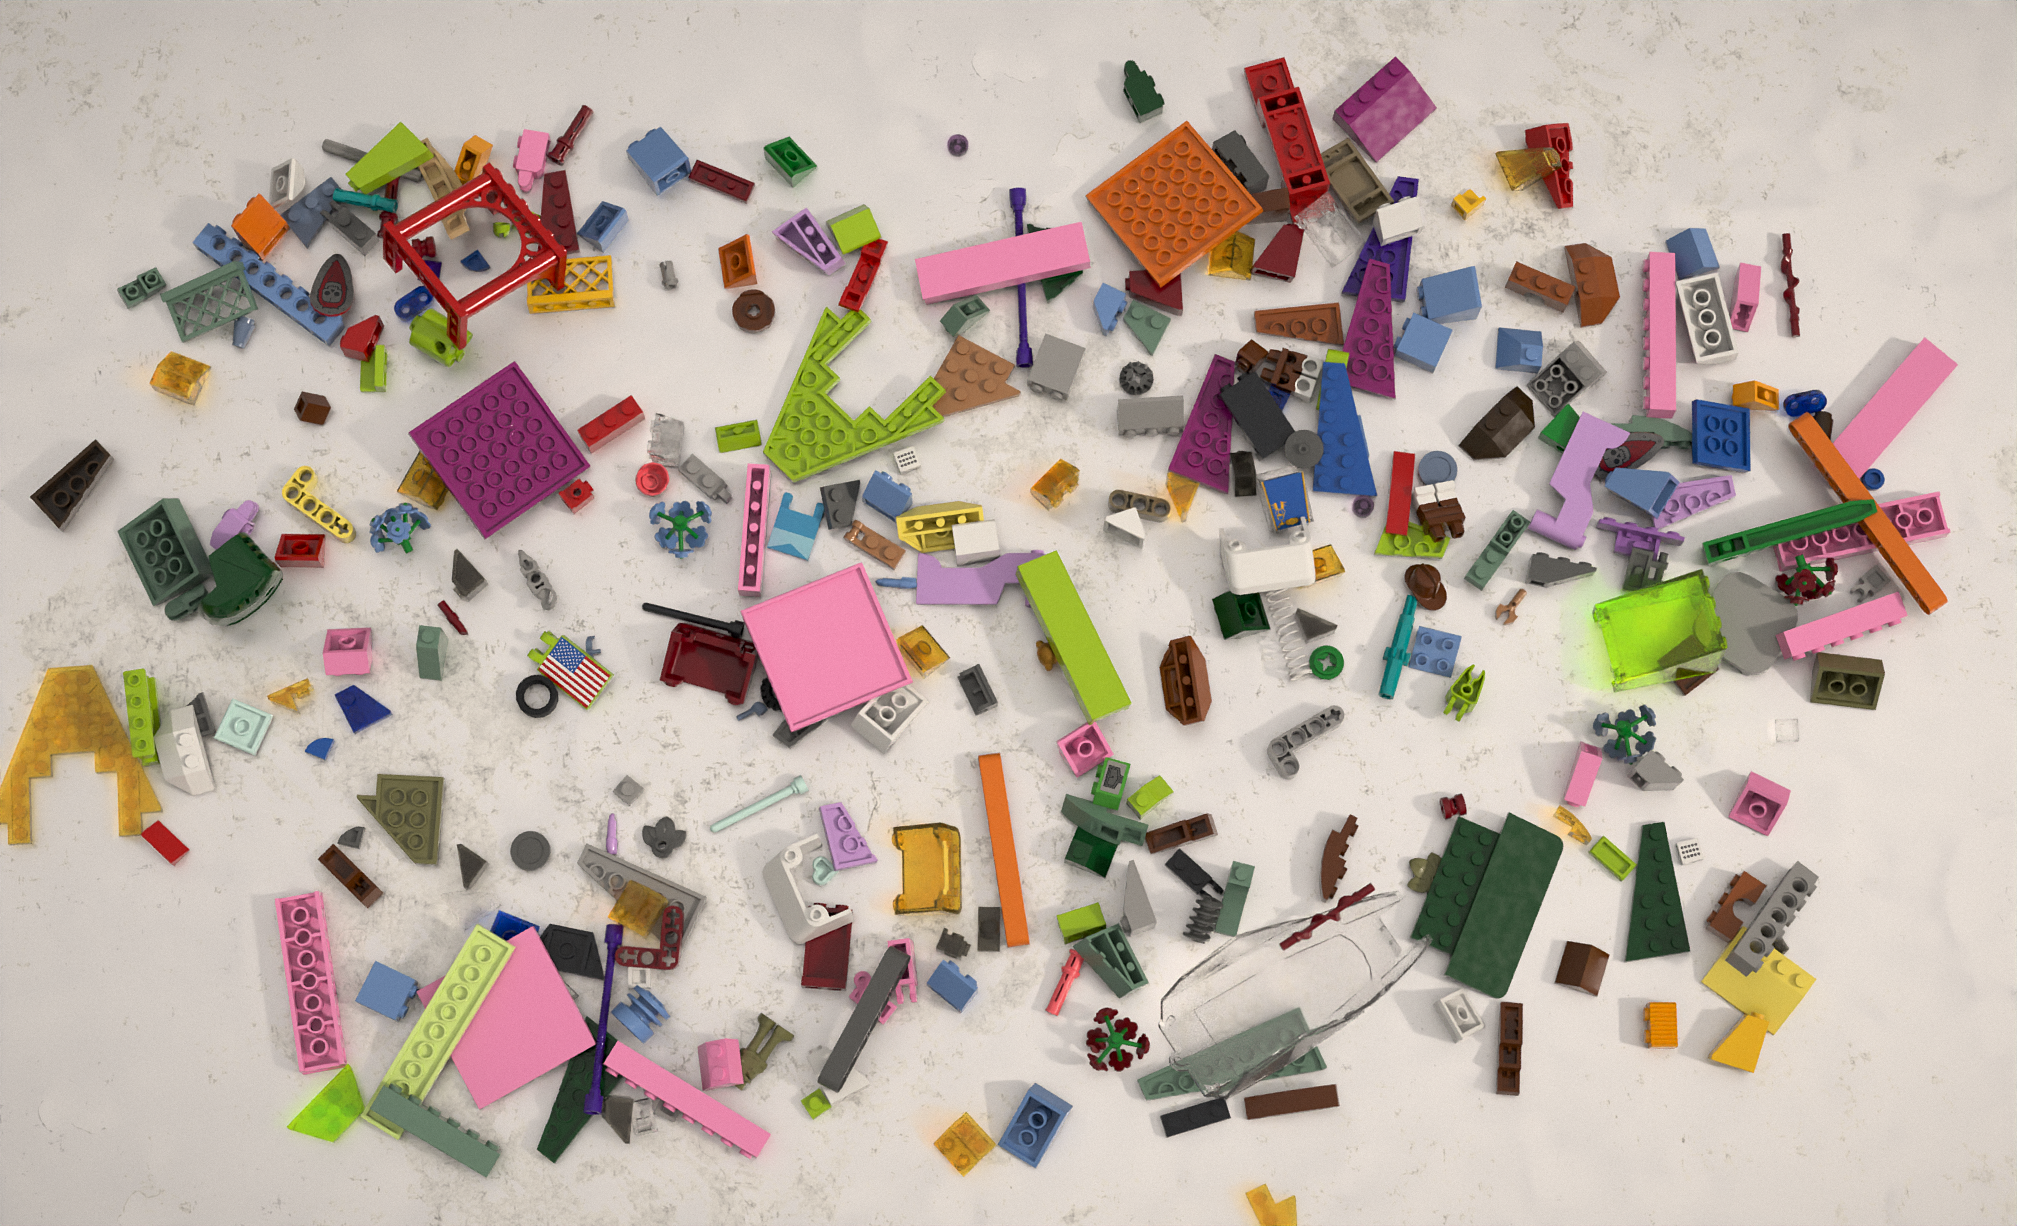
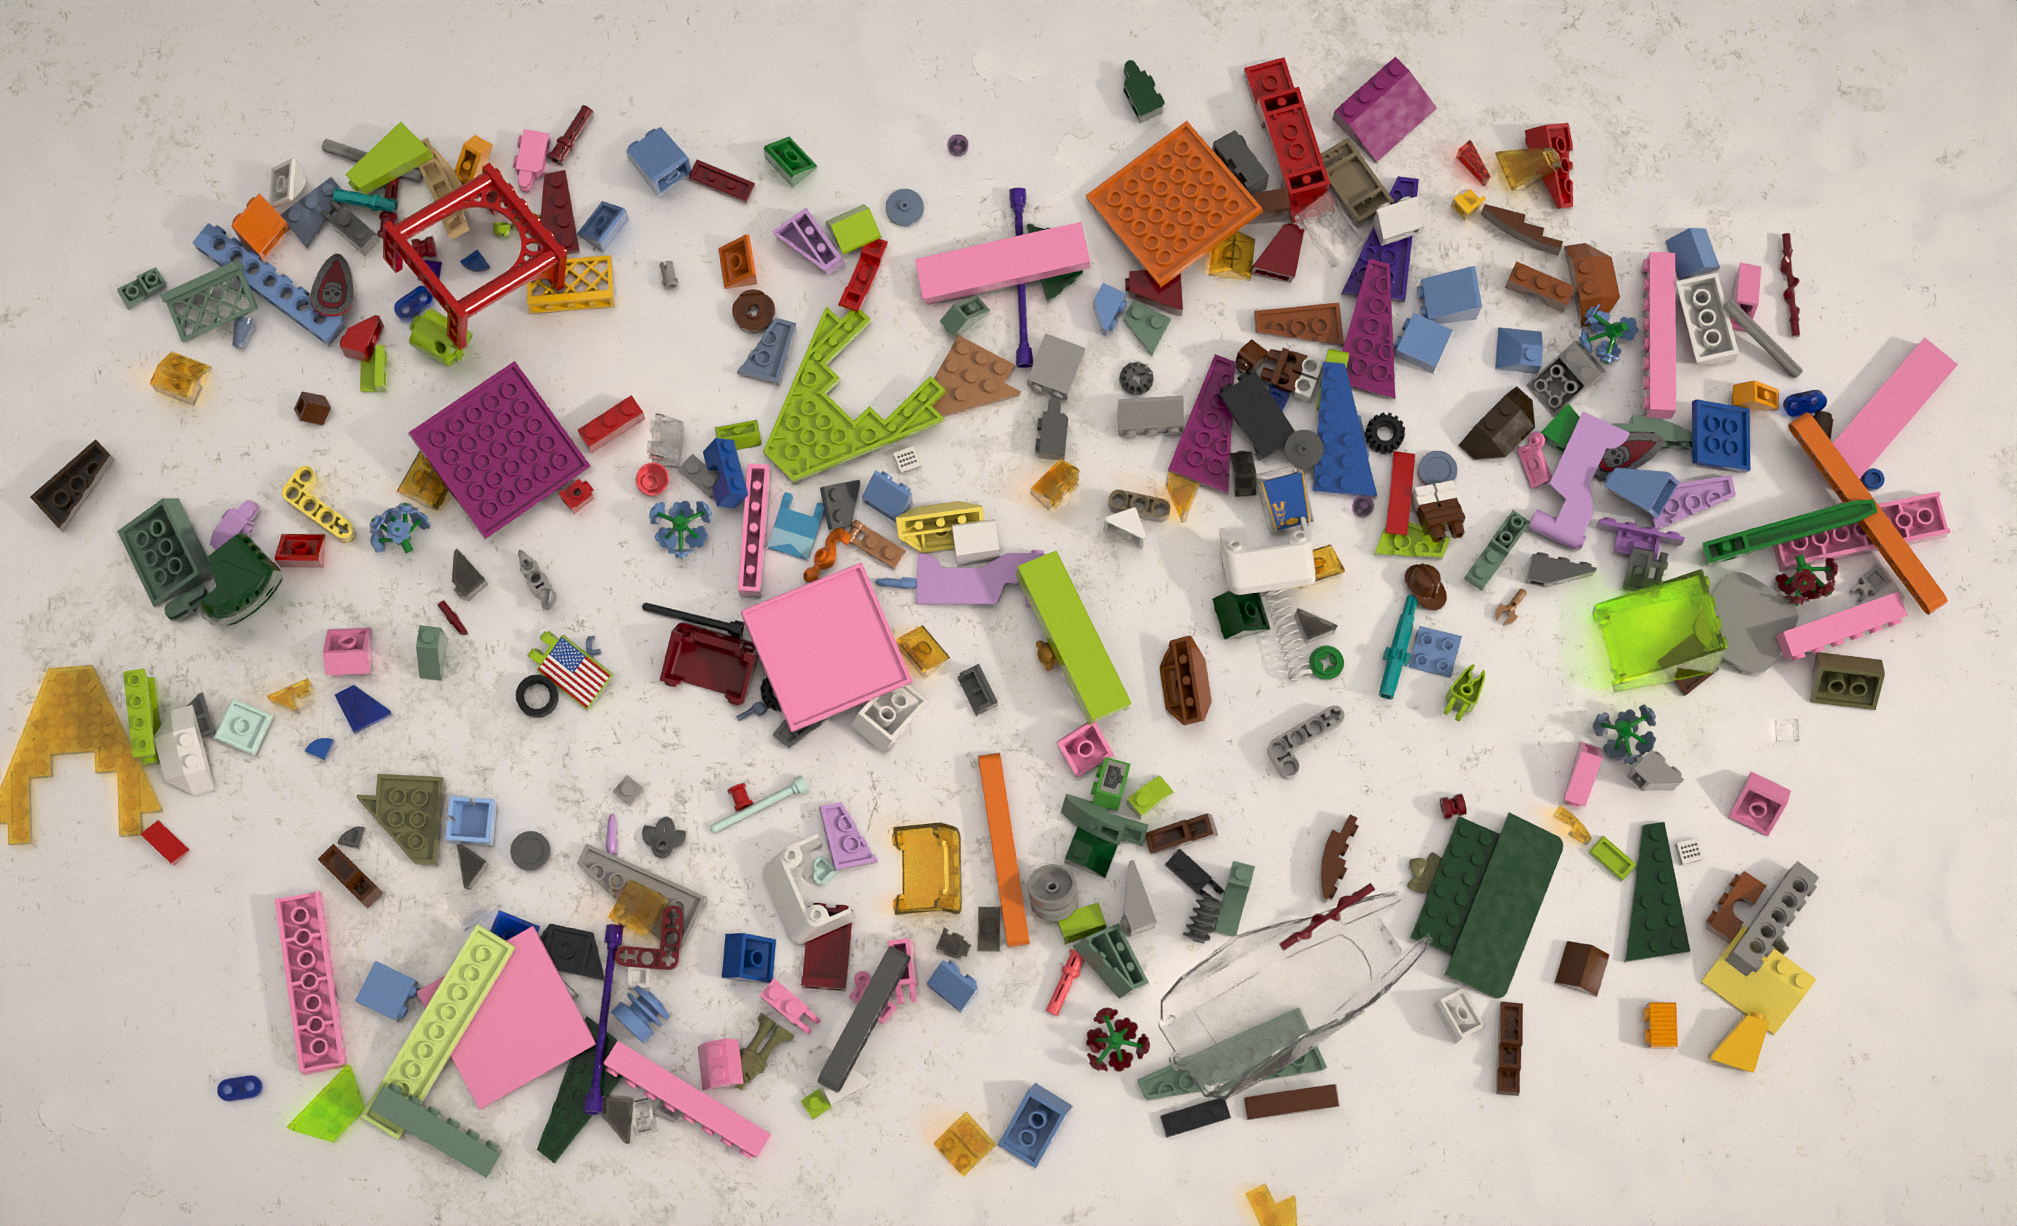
(239, 1088): none -> clear blue plate
(472, 823): none -> light blue piece
(730, 487): none -> blue arch
(740, 796): none -> red bush
(748, 958): none -> blue slope
(770, 354): none -> sand blue wing
(788, 1005): none -> bright pink hinge
(825, 556): none -> orange piece
(904, 207): none -> sand blue piece
(1053, 432): none -> dark grey hinge
(1053, 892): none -> light grey wheel
(1385, 420): none -> black tyre
(1471, 160): none -> clear red slope
(1514, 225): none -> reddish brown slope
(1534, 461): none -> bright pink hinge
(1599, 323): none -> medium blue plant
(1762, 338): none -> light grey axle

